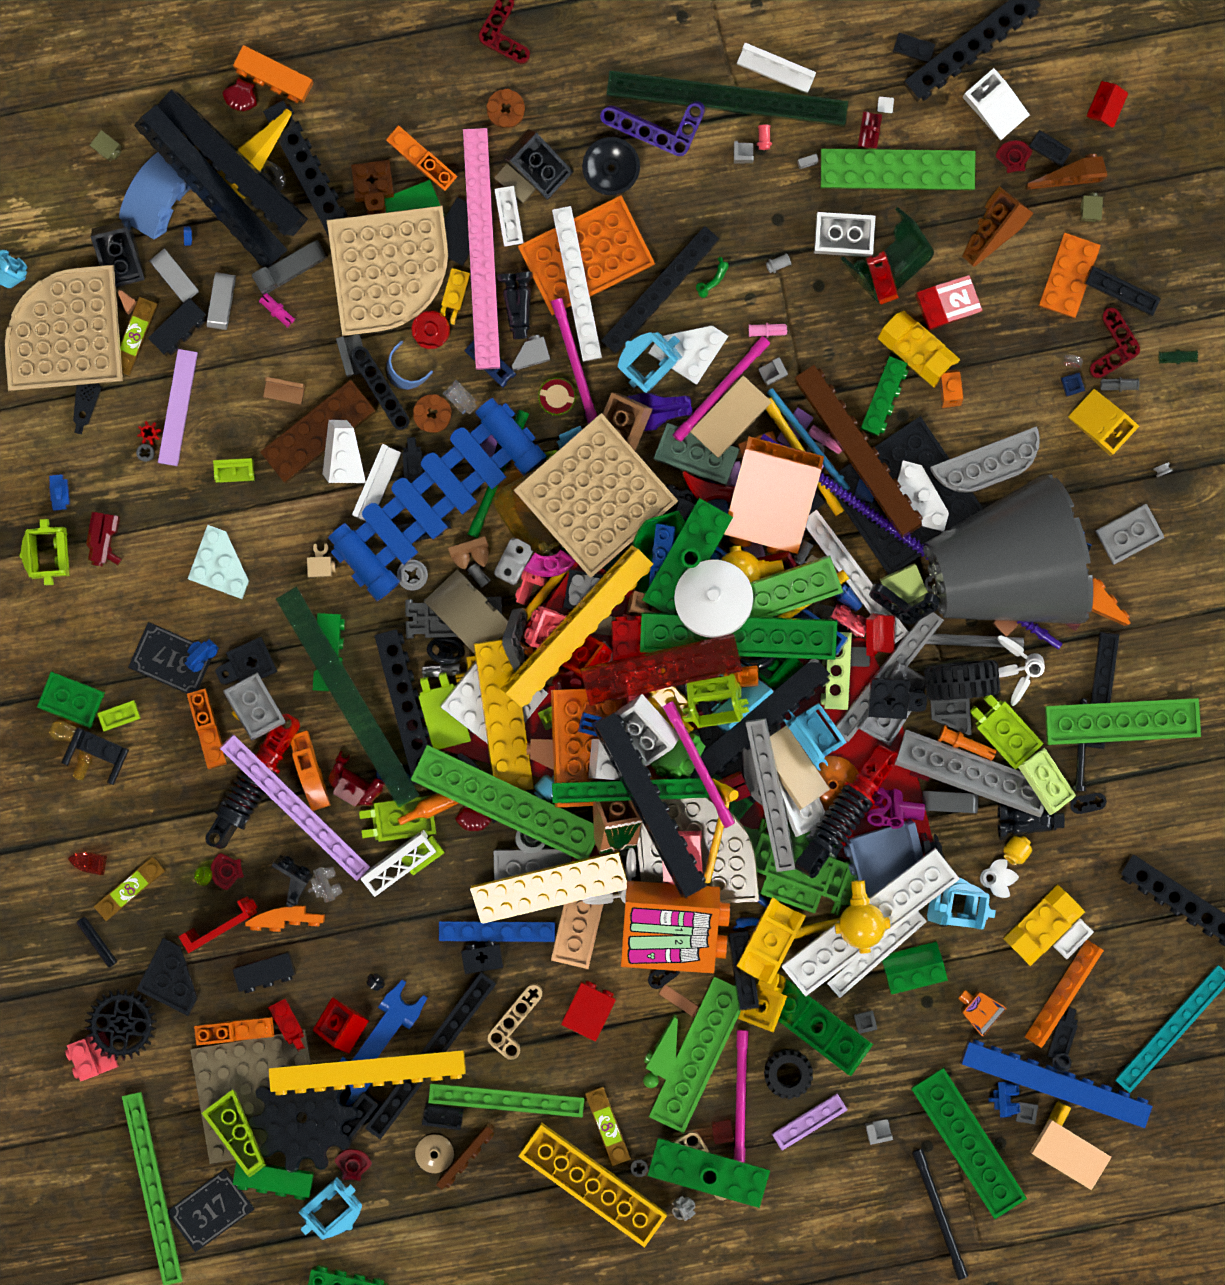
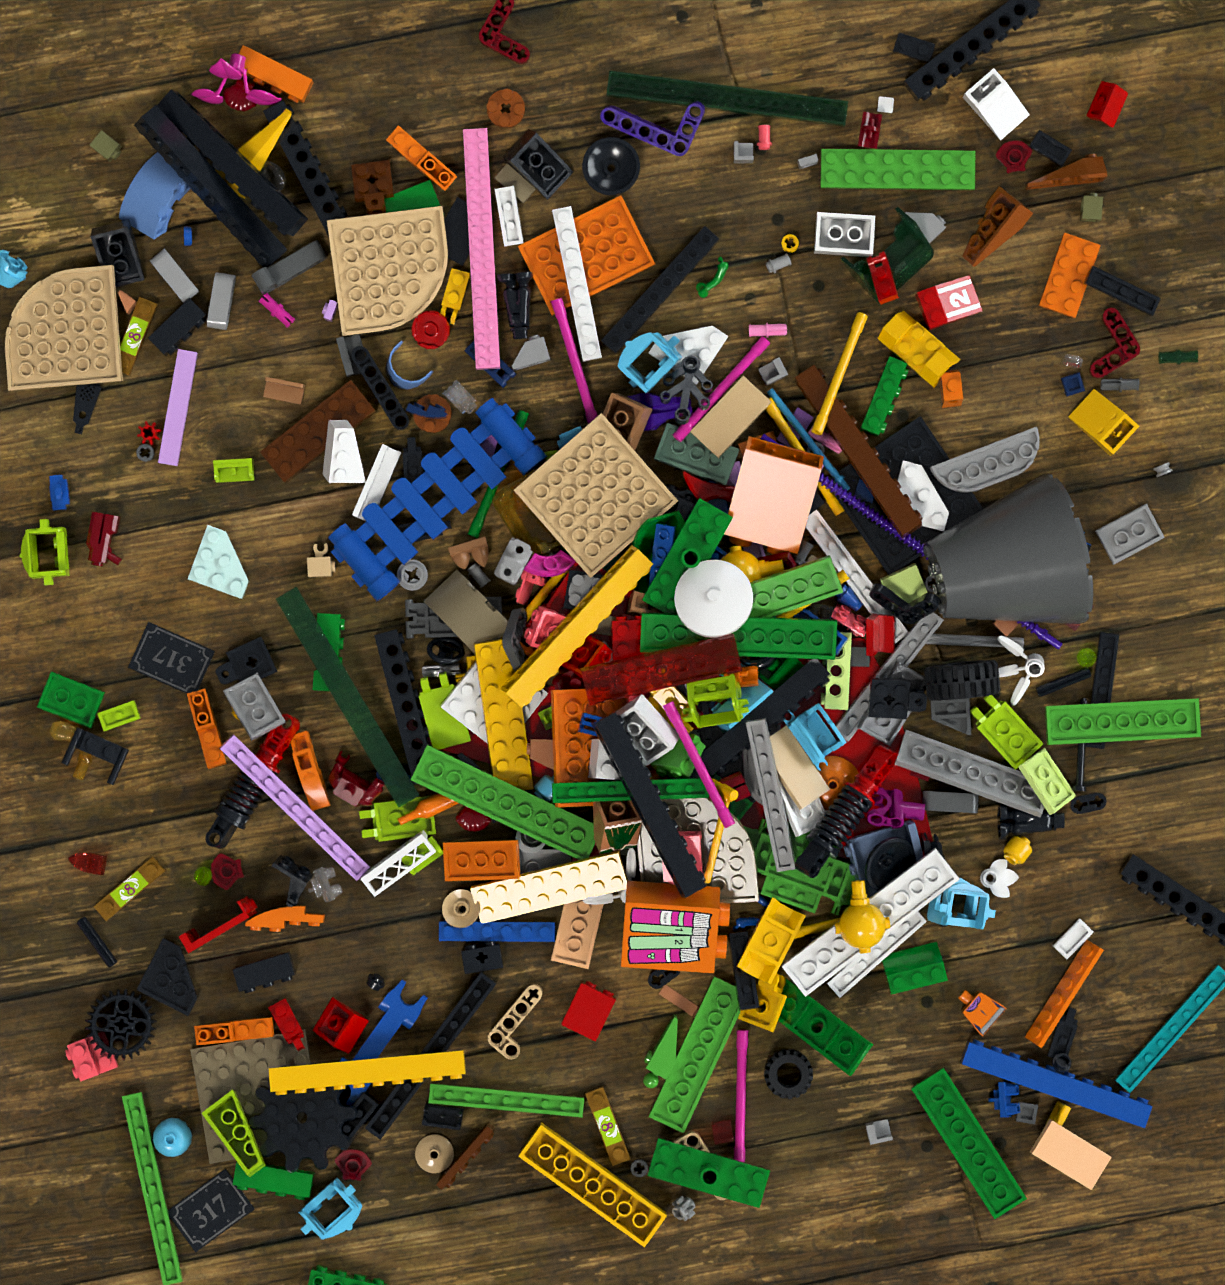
(172, 1137): none -> medium azure cylinder
(200, 654): blue piece -> none
(233, 71): none -> dark pink plant
(329, 310): none -> lavender plate
(435, 412): none -> dark blue slope
(452, 905): none -> tan dish
(481, 860): none -> orange plate
(557, 396): tile -> none
(686, 387): none -> black plant
(776, 68): white fence -> none
(795, 241): none -> yellow bush
(809, 1121): lavender tile -> none
(822, 417): none -> yellow piece
(865, 1021): dark grey plate -> none
(888, 861): none -> black dish
(929, 224): none -> light grey slope
(957, 1261): black piece -> none
(958, 740): orange pin -> none
(1044, 925): yellow piece -> none
(1063, 682): none -> black axle
(1086, 657): none -> clear neon green plate
(1106, 604): orange slope -> none

